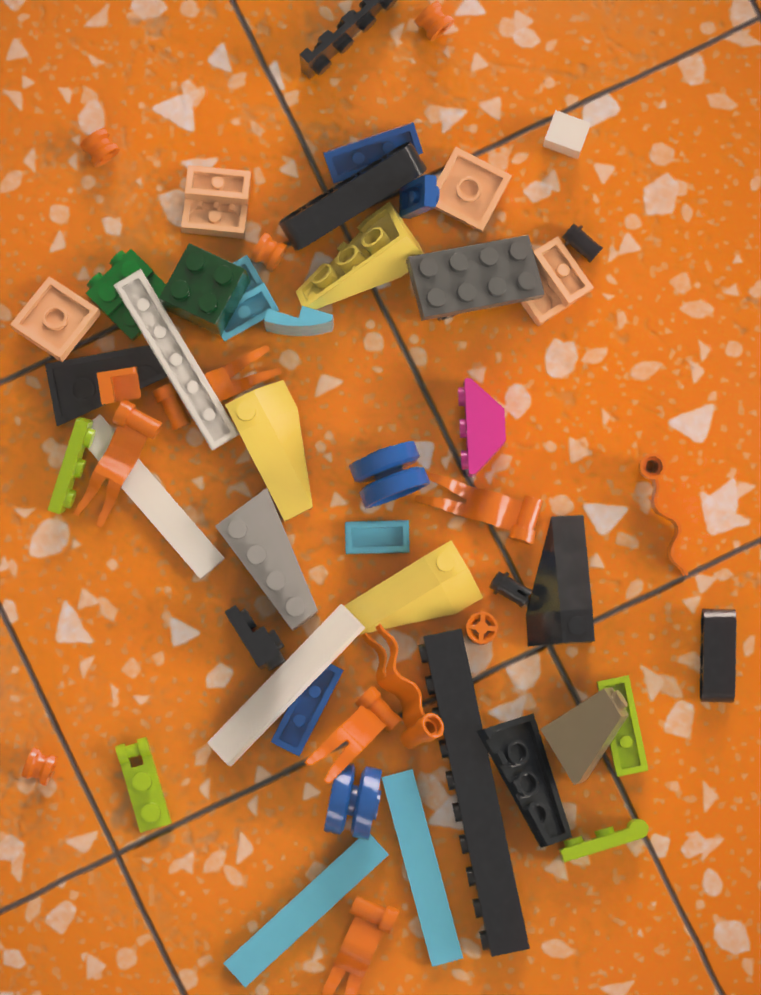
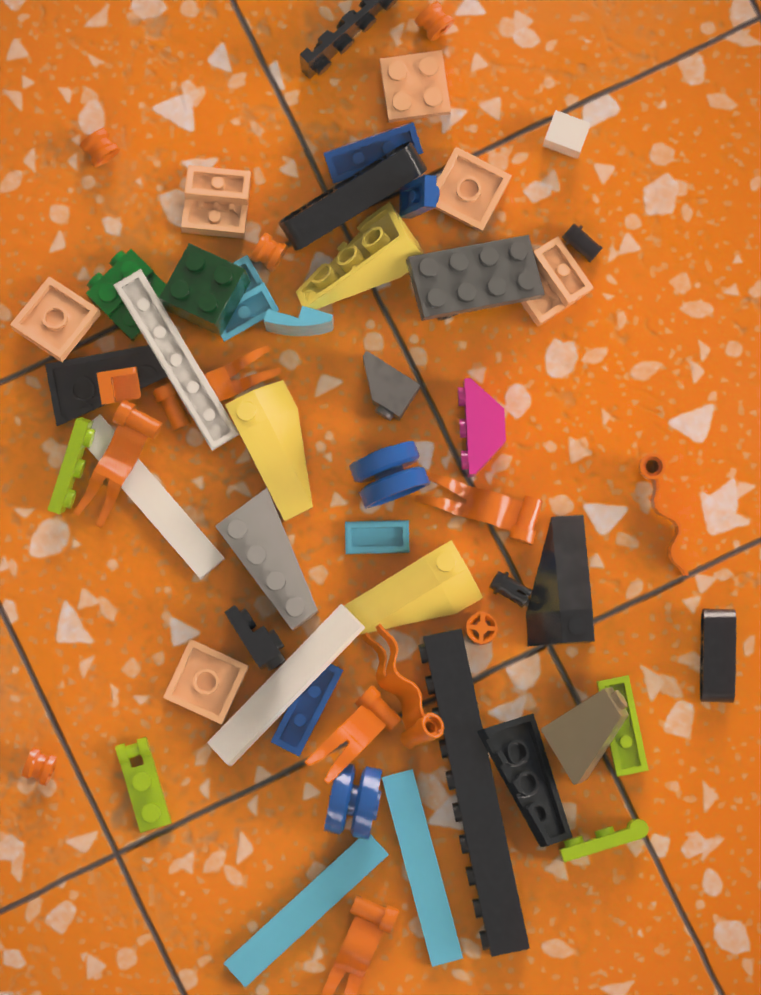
(206, 681): none -> light nougat plate
(388, 387): none -> flat silver slope
(415, 86): none -> light nougat plate

